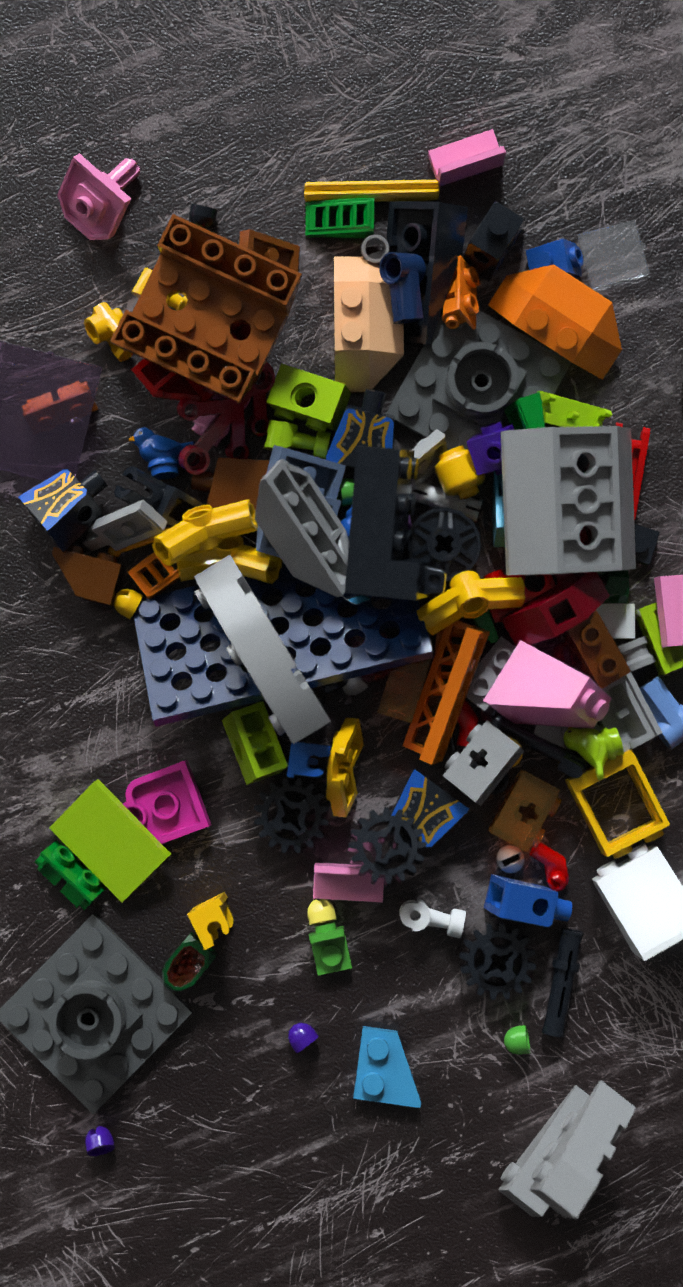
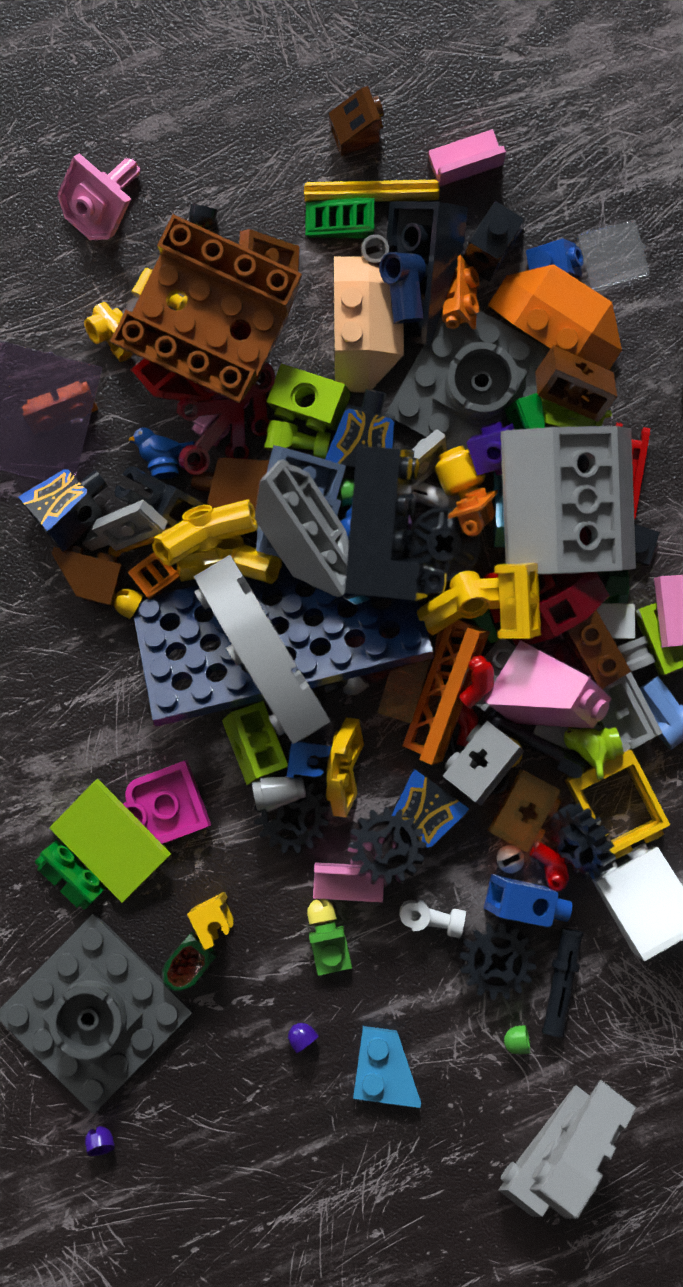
(277, 791): none -> light grey cone
(356, 121): none -> reddish brown slope
(475, 511): none -> orange hinge
(482, 681): none -> red arm
(518, 600): none -> yellow hinge
(575, 384): none -> reddish brown brick
(582, 841): none -> black gear

